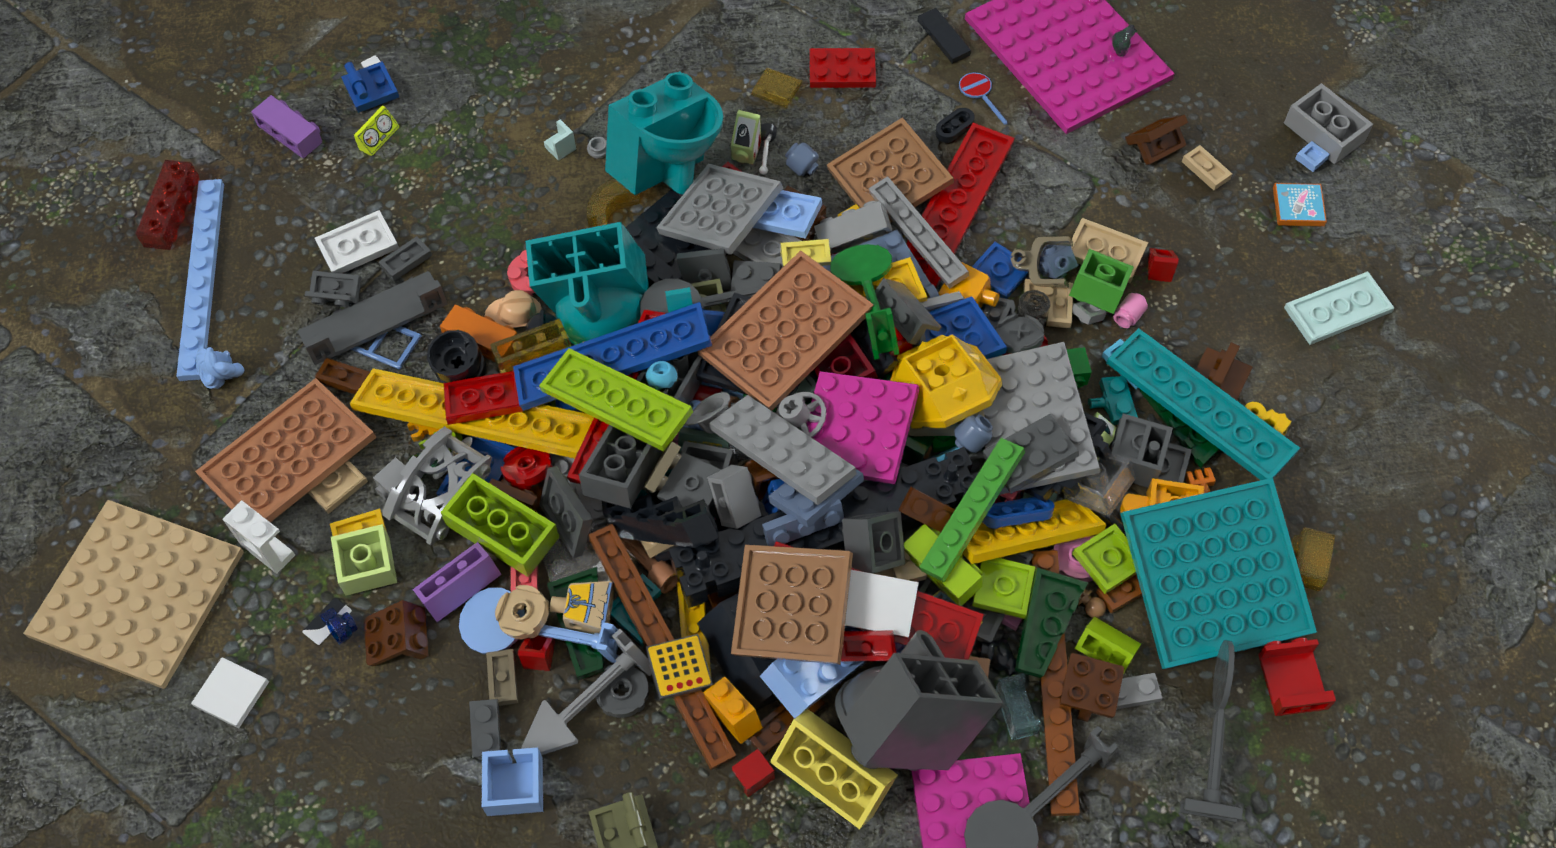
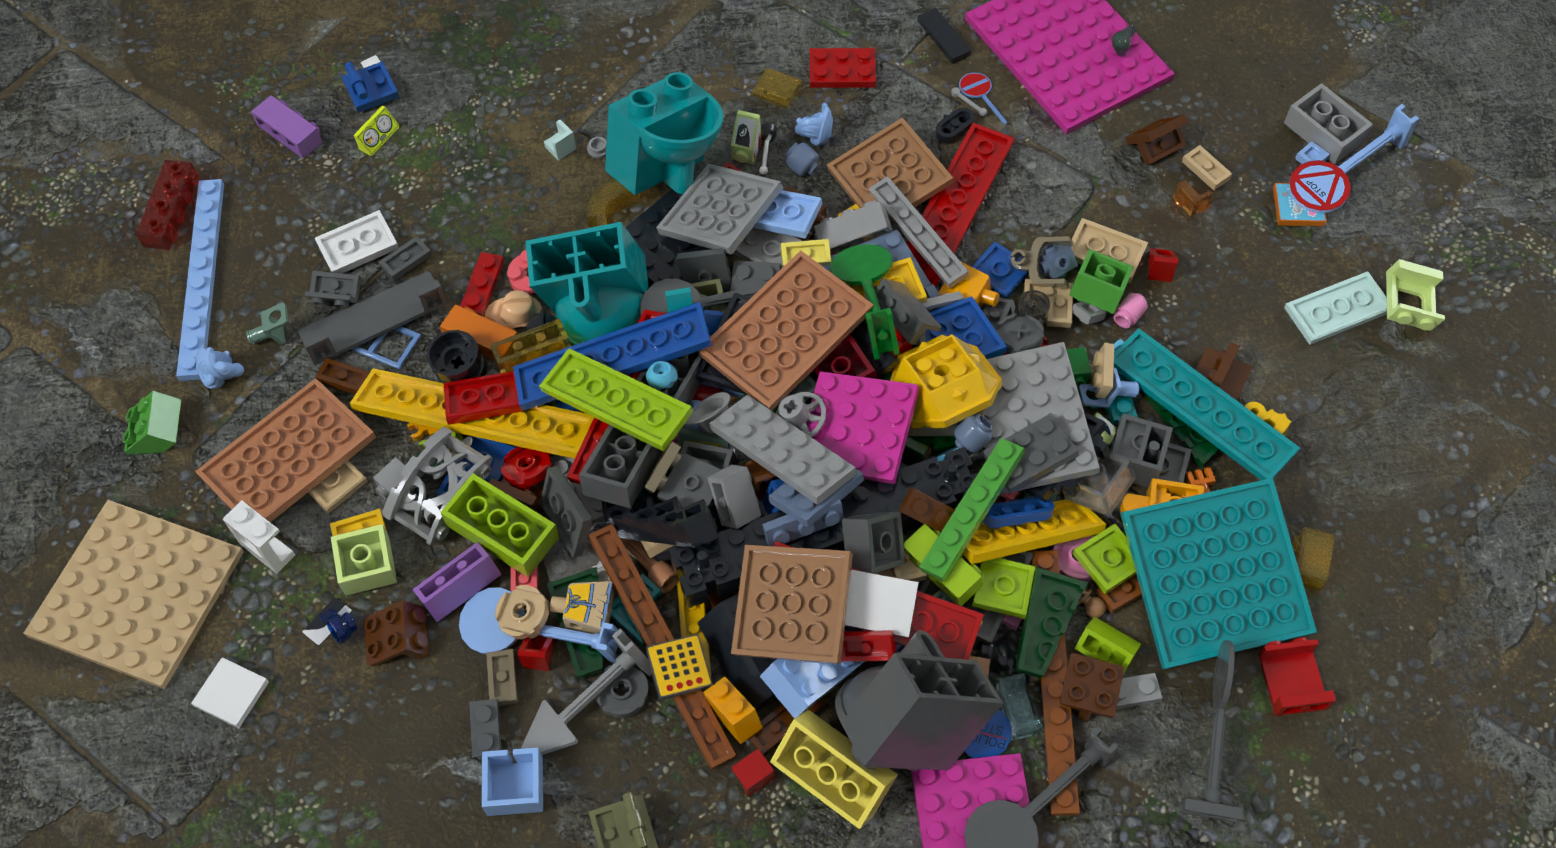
(152, 424): none -> bright green slope
(270, 326): none -> sand green bracket
(482, 282): none -> red plate
(816, 127): none -> light blue hair
(956, 93): none -> light grey hinge
(992, 738): none -> blue piece
(1102, 371): none -> tan plate
(1120, 388): none -> light blue bracket
(1190, 200): none -> clear orange bracket
(1325, 187): none -> light blue piece
(1417, 281): none -> yellowish green window

